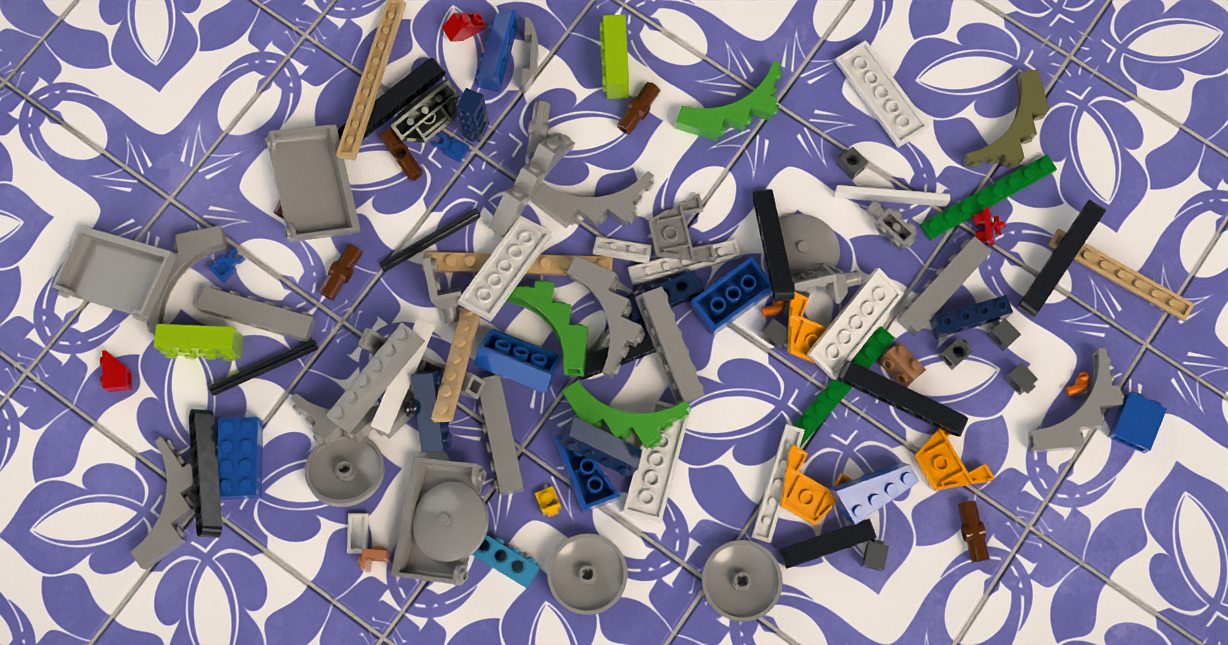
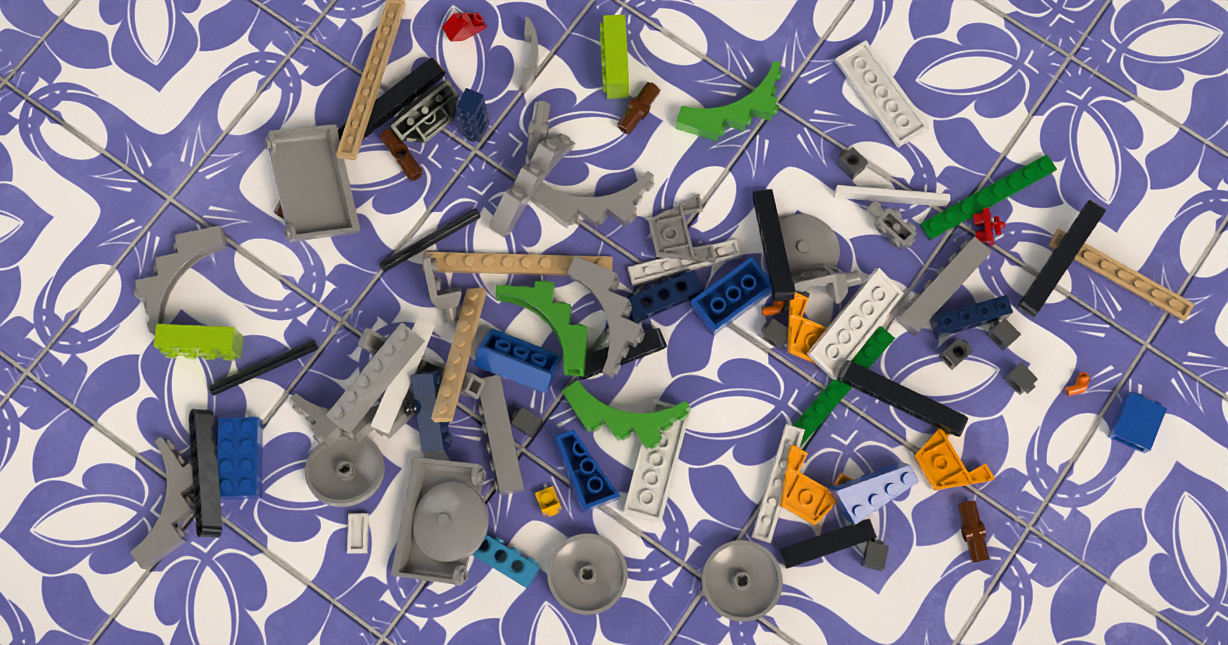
(114, 272): light grey windscreen -> none
(115, 374): red slope -> none
(224, 267): blue plate -> none
(256, 314): light grey brick -> none
(340, 272): reddish brown piece -> none
(377, 553): nougat bracket -> none
(453, 149): blue plate -> none
(497, 51): blue slope -> none
(505, 268): white plate -> none
(526, 422): none -> dark grey brick
(601, 447): dark blue brick -> none
(622, 249): white tile -> none
(669, 345): light grey brick -> none
(902, 365): medium nougat bracket -> none
(1030, 107): olive arch -> none
(1088, 415): light grey arch -> none

